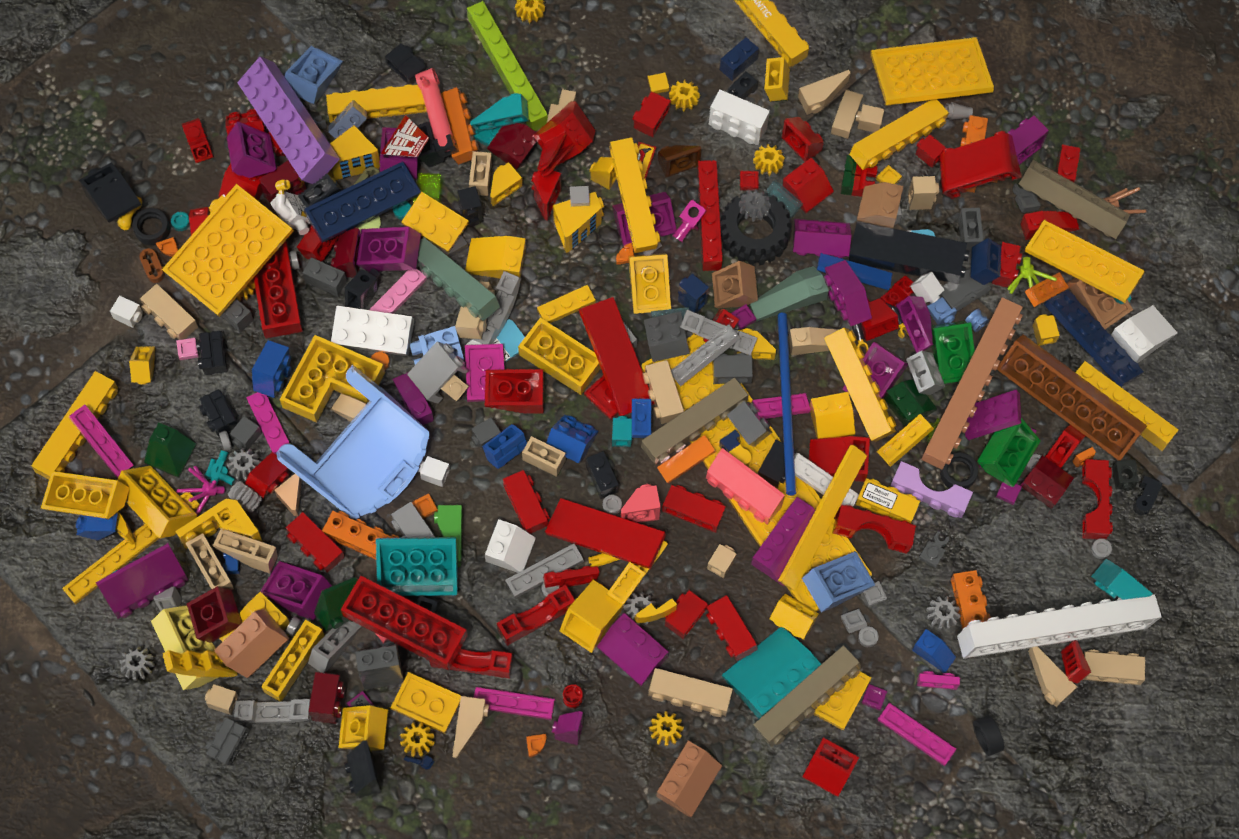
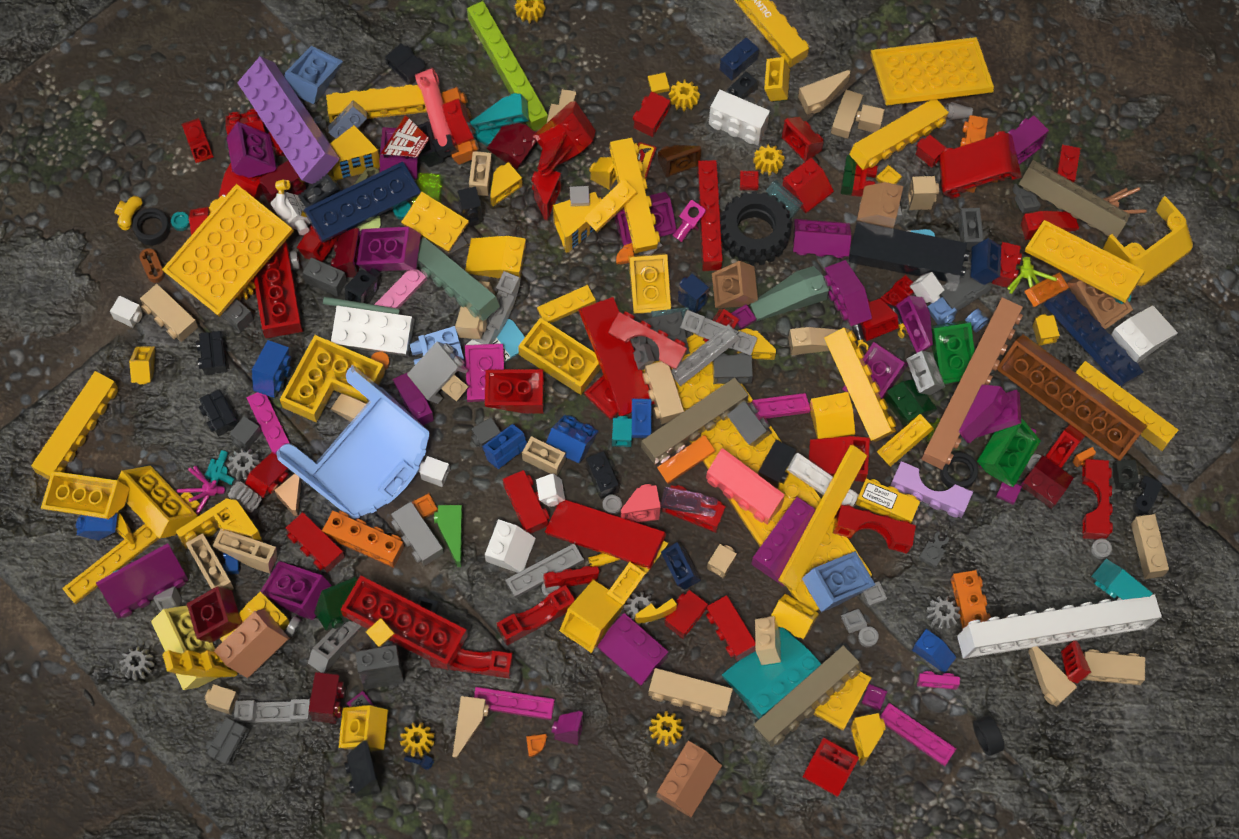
(100, 440): dark pink plate -> none
(109, 192): black slope -> none
(168, 247): orange tile -> none
(169, 450): dark green slope -> none
(187, 348): bright pink tile -> none
(225, 440): light grey tile -> none
(292, 661): yellow brick -> none
(345, 303): none -> sand green bar
(380, 632): none -> yellow tile
(417, 565): teal slope -> none
(426, 702): yellow plate -> none
(458, 121): none -> red slope
(550, 490): none -> white brick
(574, 693): red wheel -> none
(610, 205): none -> yellow plate
(626, 328): none -> arch
(643, 353): none -> dark grey plate
(680, 566): none -> dark blue brick
(687, 501): none -> clear purple hinge
(731, 445): leg -> none
(756, 199): clear gear -> none
(767, 640): none -> tan brick
(786, 405): blue piece -> none
(865, 274): blue tile -> none
(866, 735): none -> yellow slope
(983, 411): none -> magenta slope
(1149, 546): none -> tan brick
(1162, 253): none -> yellow windscreen

